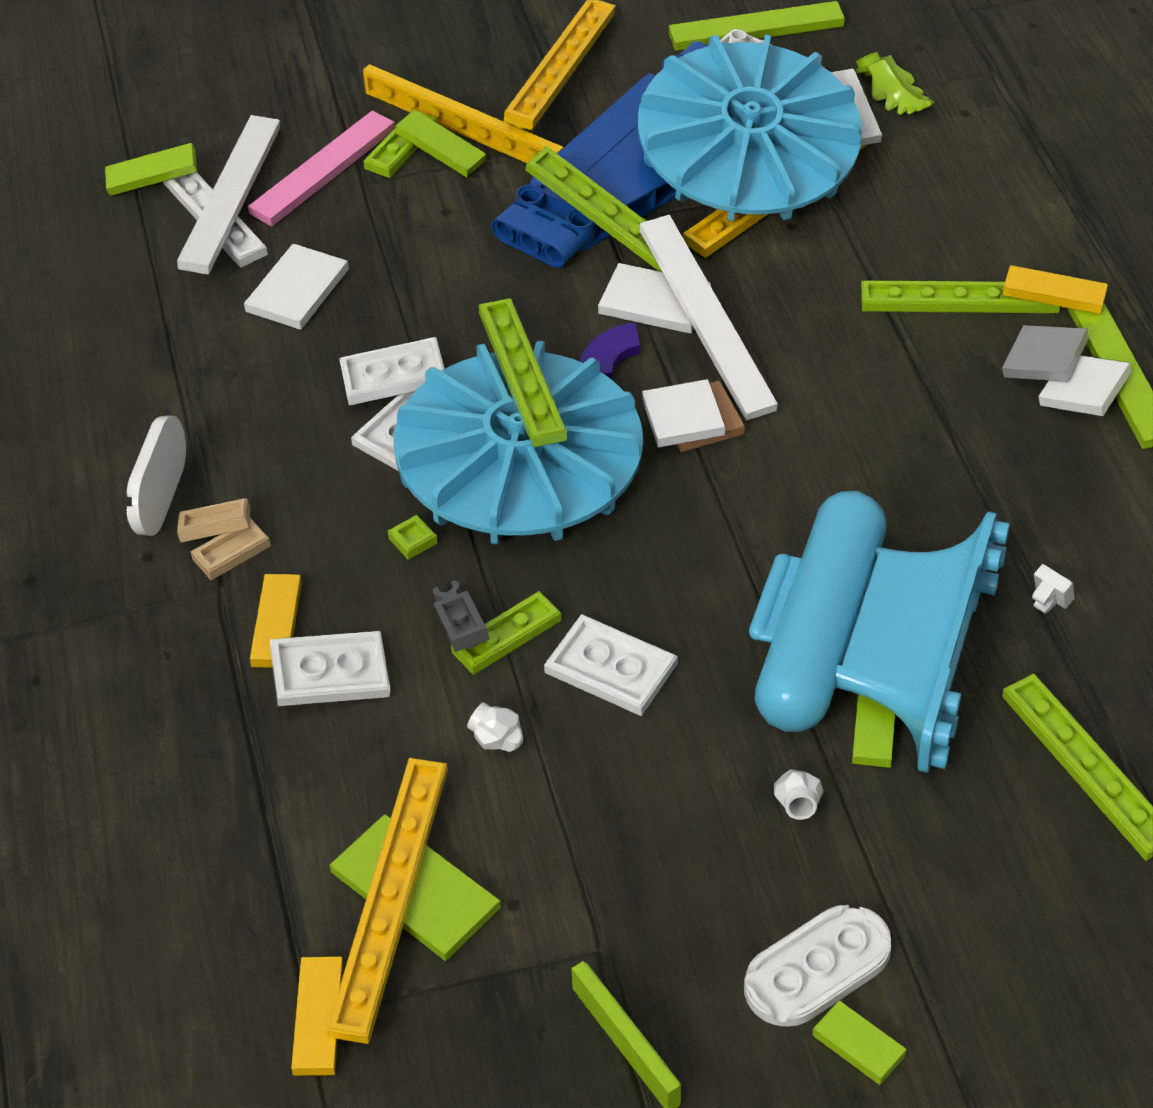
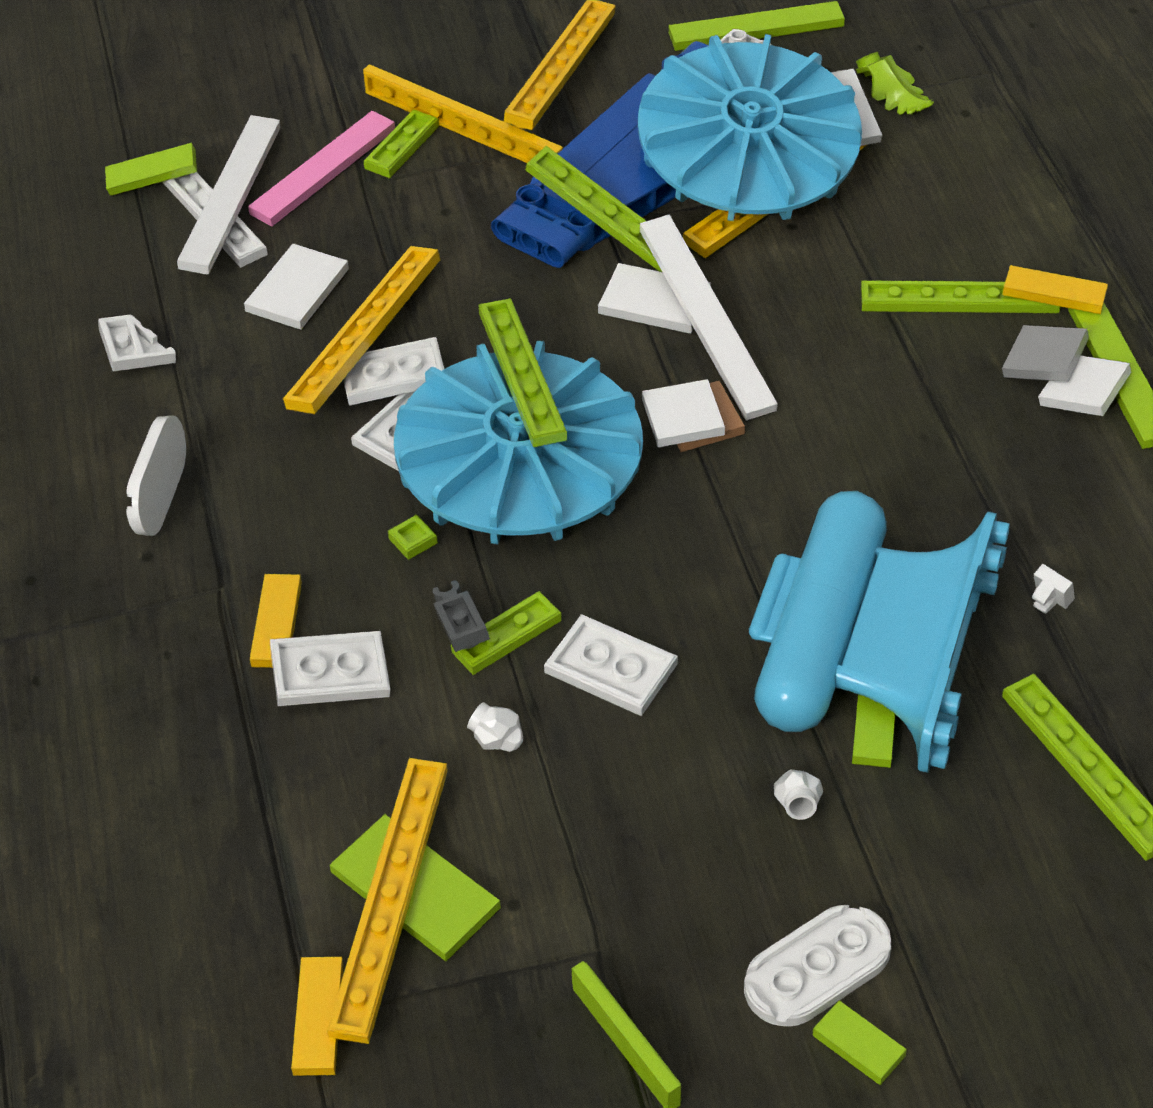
(132, 345): none -> white wing
(213, 520): tan tile -> none
(230, 550): tan tile -> none
(361, 330): none -> yellow plate
(440, 143): lime tile -> none
(613, 347): dark purple tile -> none

